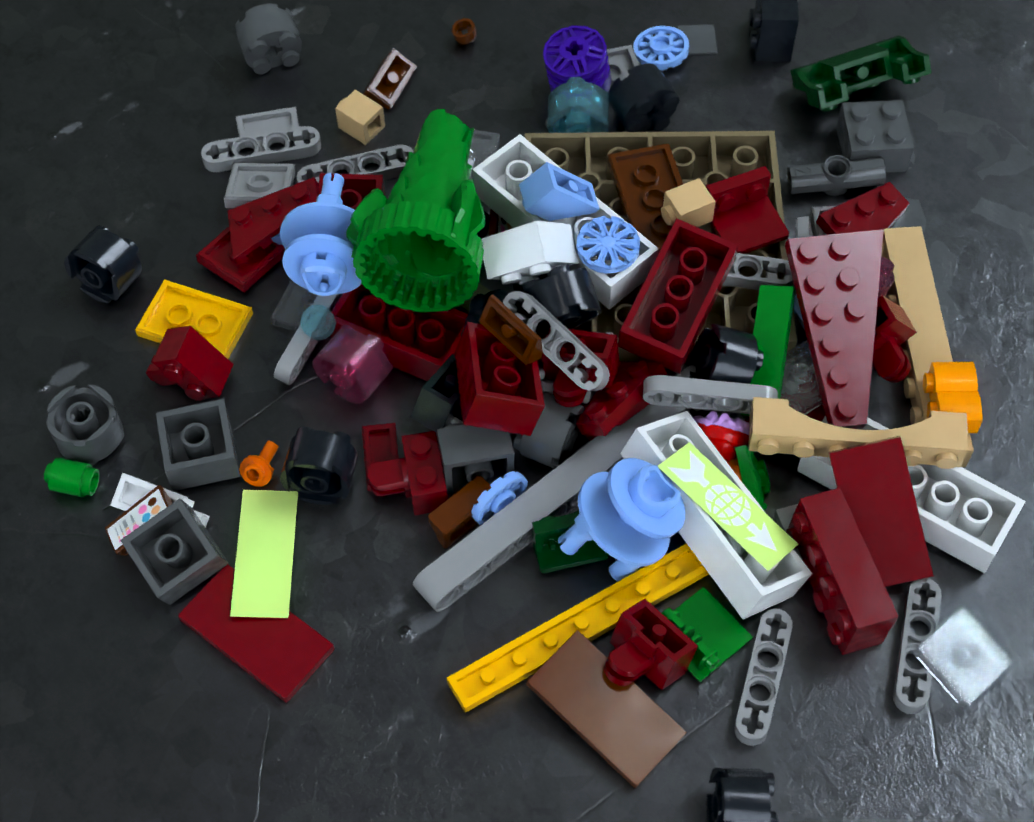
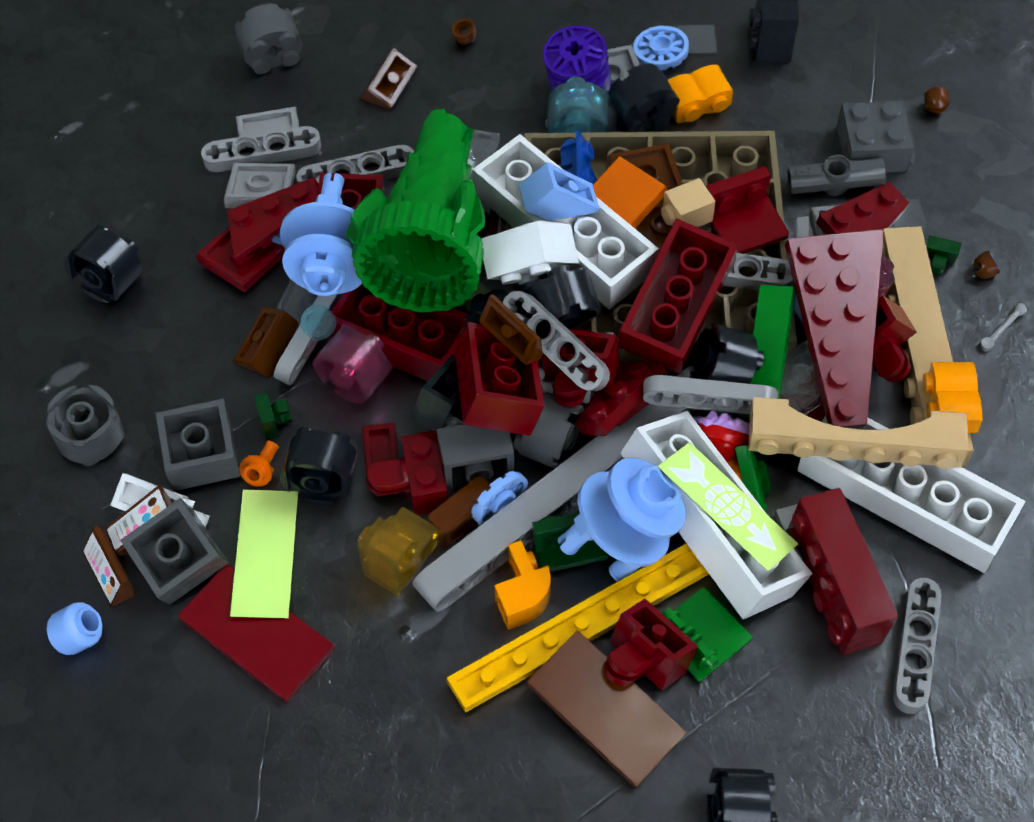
(71, 477): green brick -> none
(74, 628): none -> light blue head
(107, 568): none -> slope
(191, 363): dark red brick -> none
(211, 316): yellow tile -> none
(266, 341): none -> reddish brown slope
(273, 414): none -> dark green tile
(360, 117): tan brick -> none
(396, 549): none -> clear yellow brick
(528, 593): none -> light orange brick
(578, 156): none -> blue hinge
(608, 244): light blue wheel -> none
(629, 191): none -> orange tile
(701, 93): none -> light orange brick
(763, 676): light grey beam -> none
(836, 77): dark green bracket -> none
(884, 507): dark red tile -> none
(936, 99): none -> reddish brown hinge
(941, 251): none -> dark green tile
(962, 657): clear plate -> none
(986, 266): none -> reddish brown hinge
(988, 342): none -> light grey hinge

